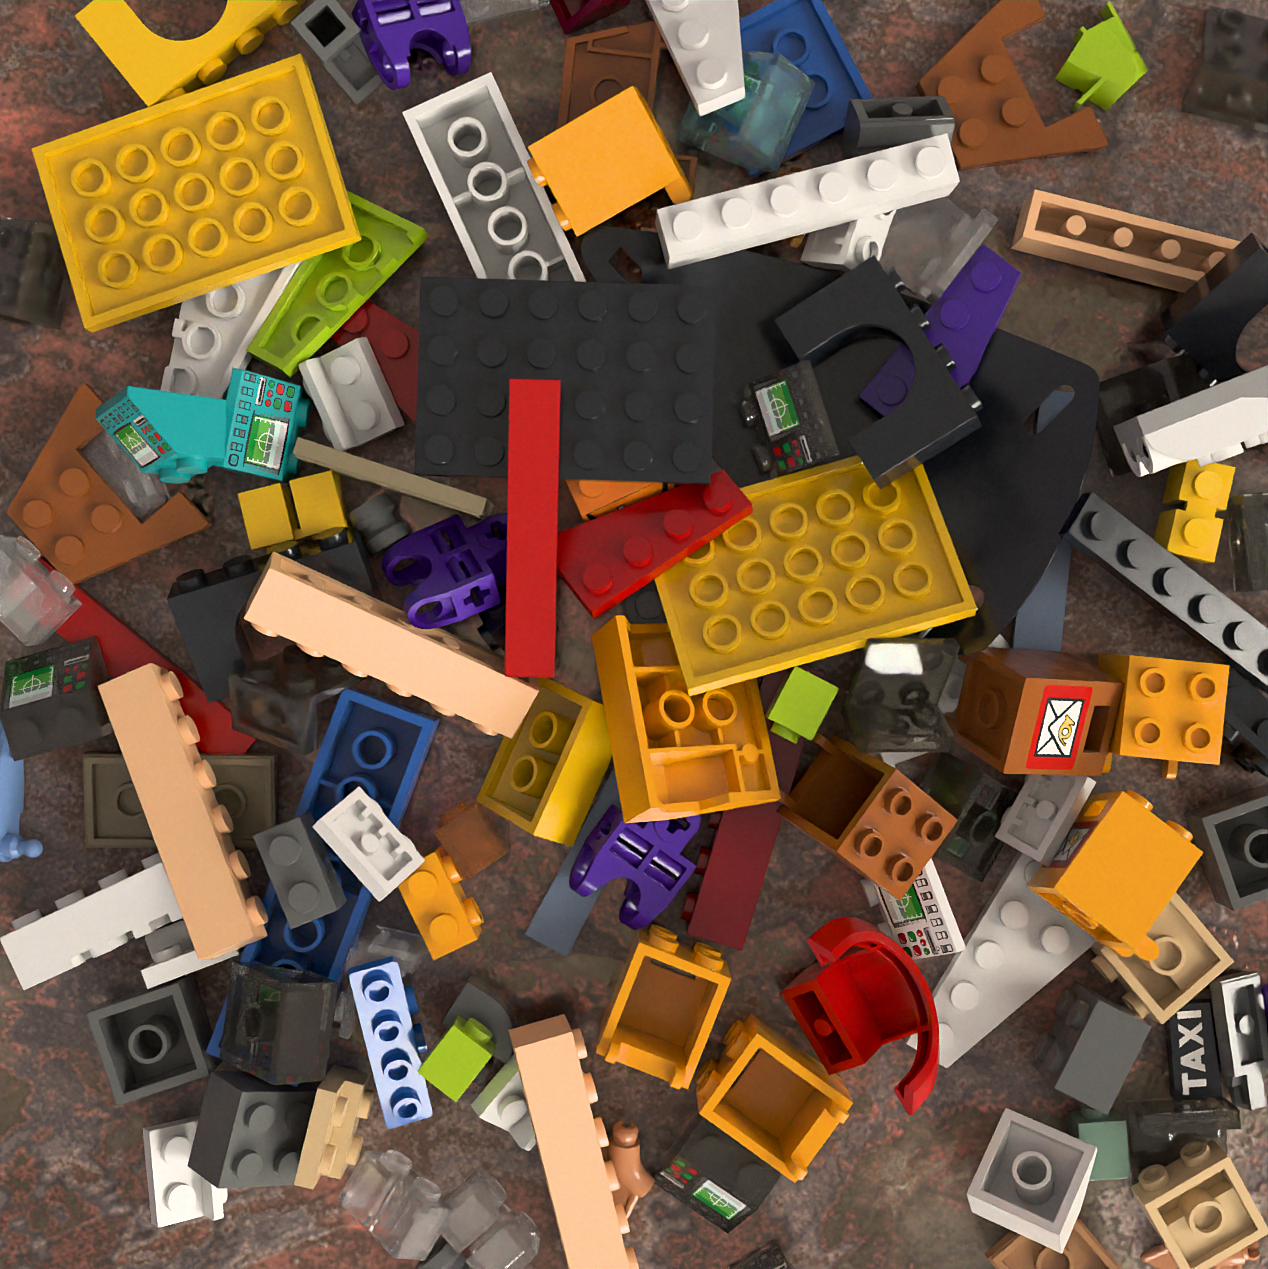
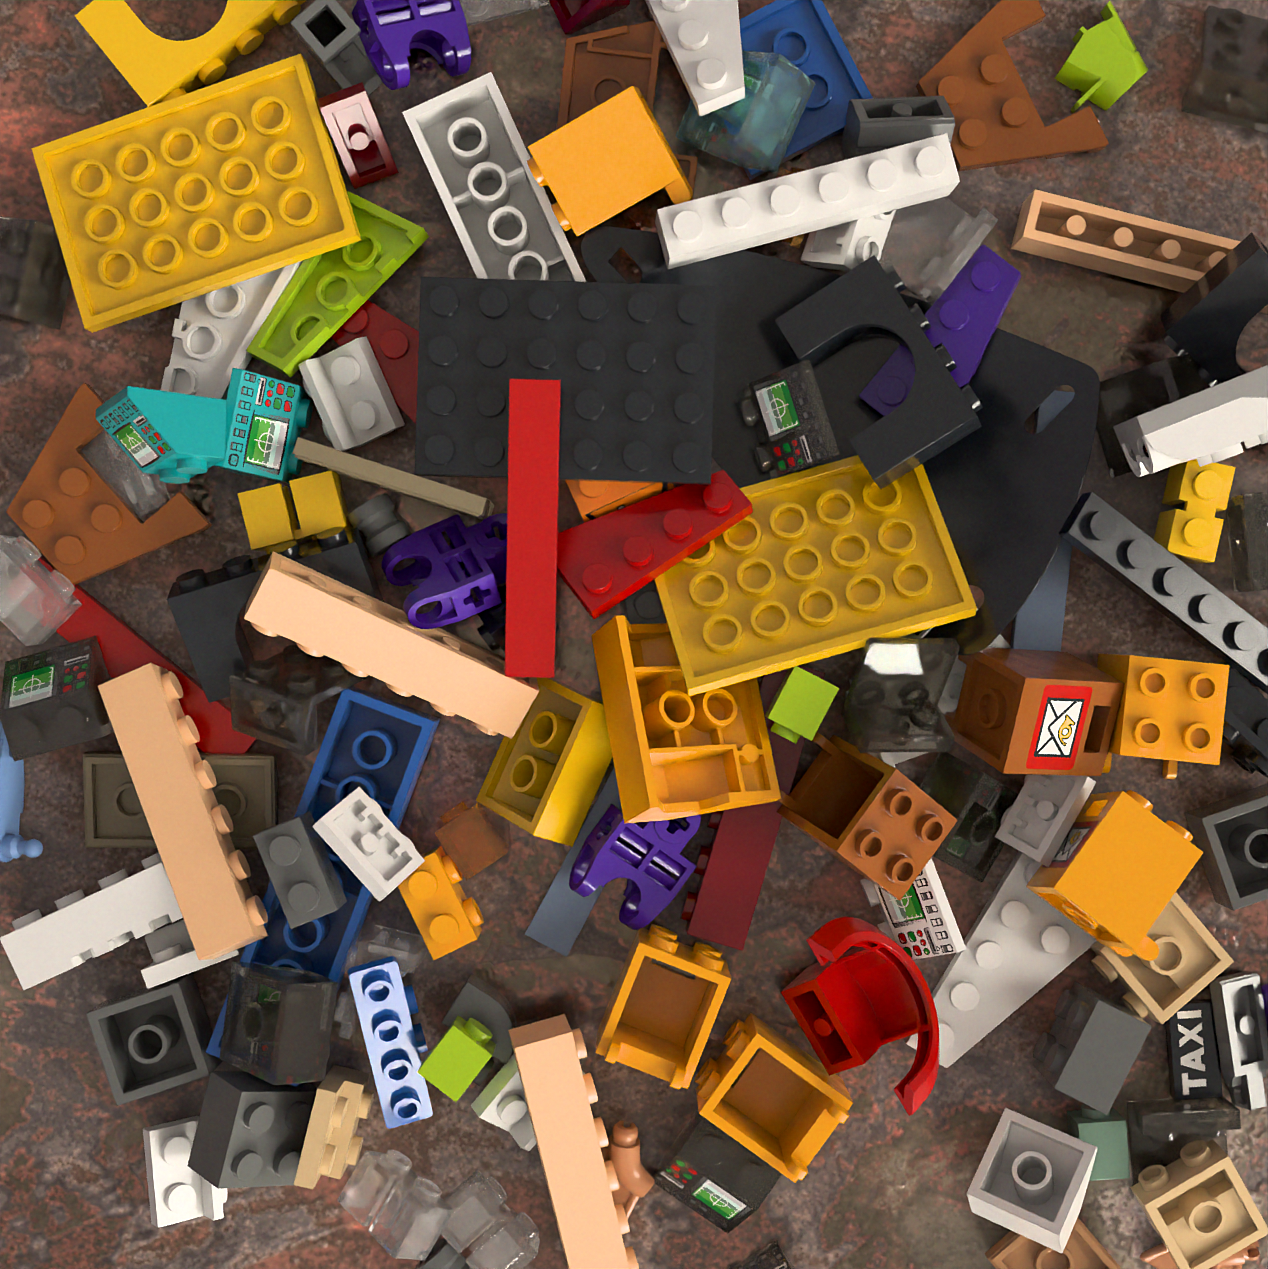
(357, 135): none -> slope

